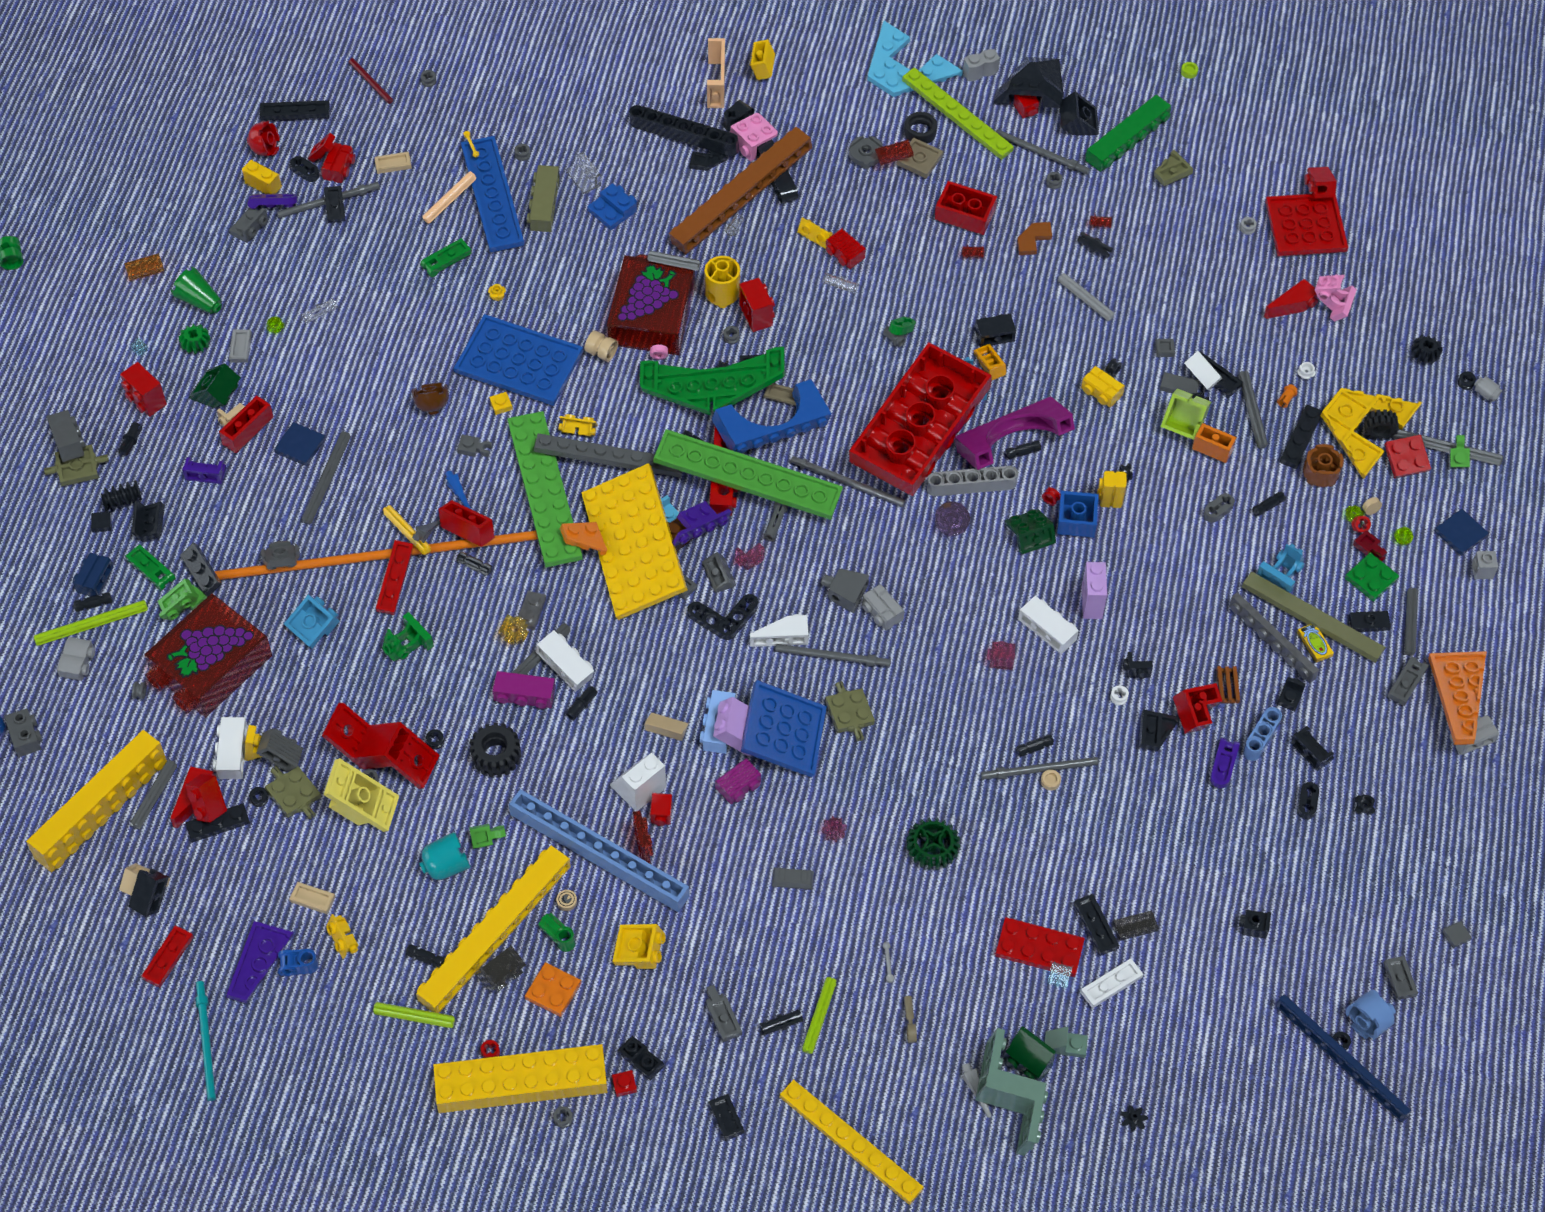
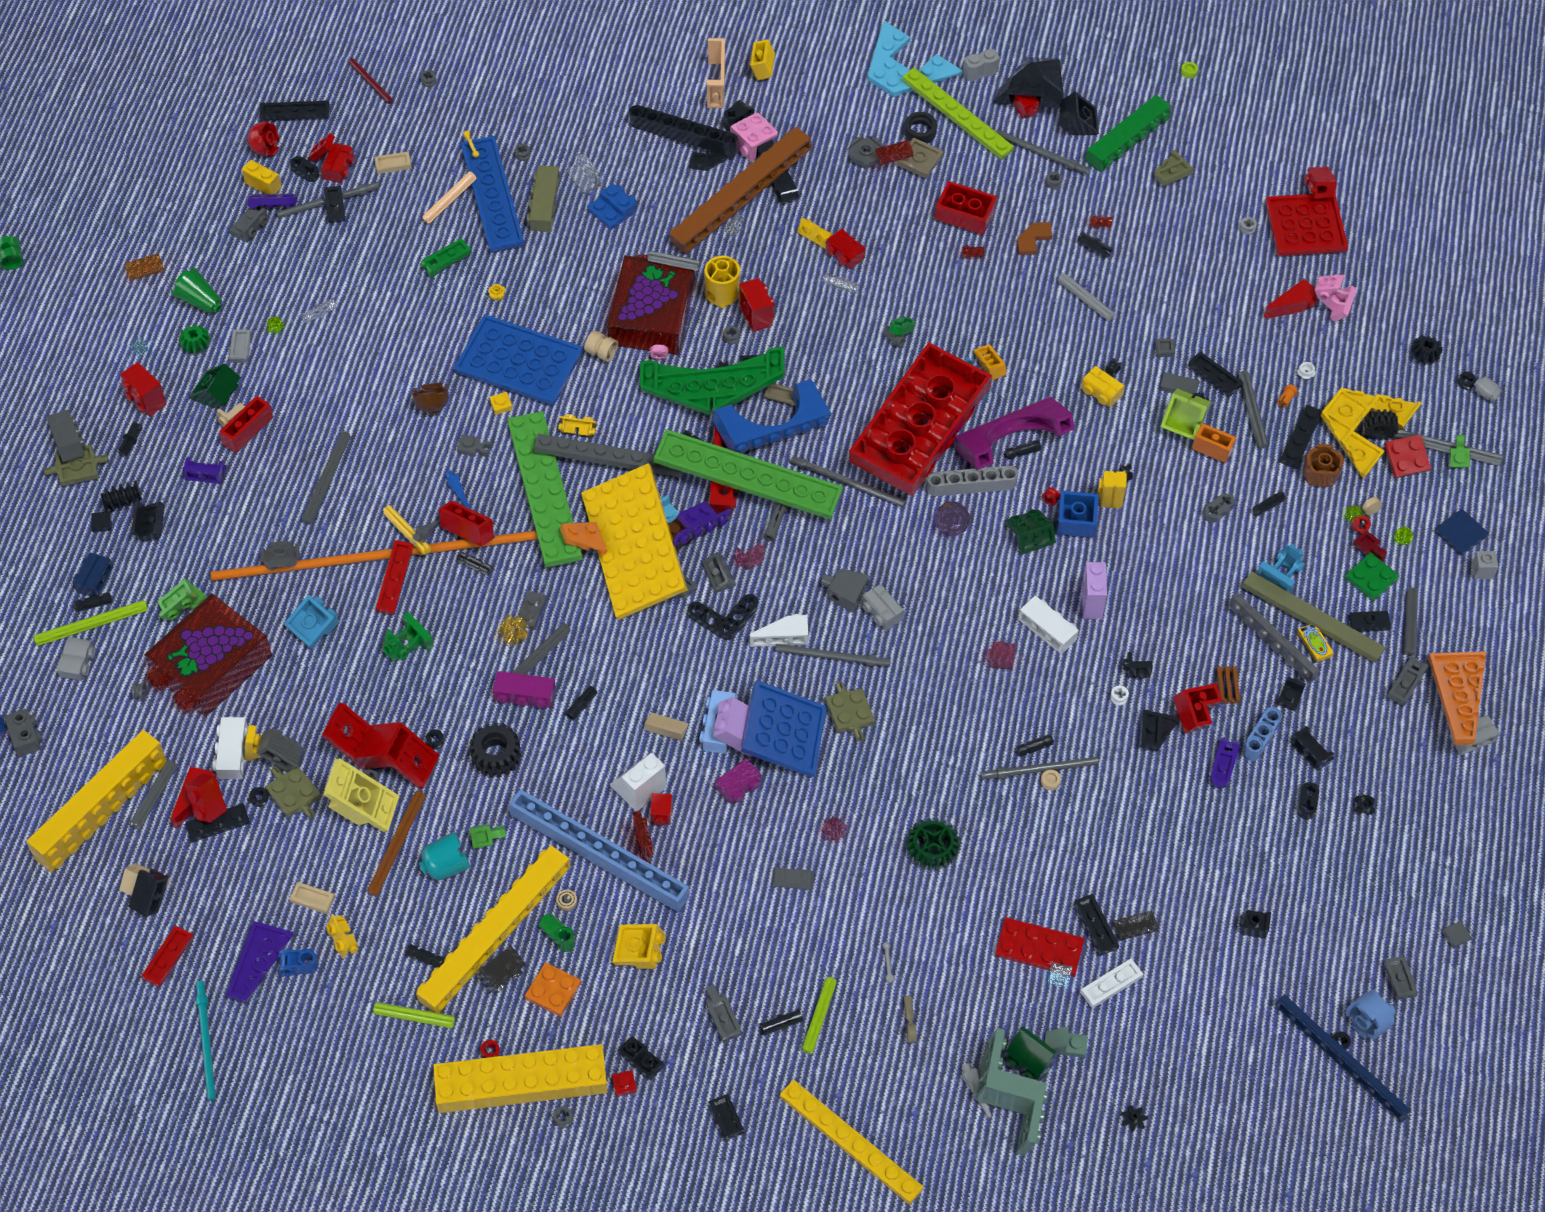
(150, 567): green plate -> none
(201, 569): black plate -> none
(300, 444): dark blue tile -> none
(396, 843): none -> dark orange axle
(565, 660): white brick -> none
(995, 330): black brick -> none
(1203, 370): white tile -> none

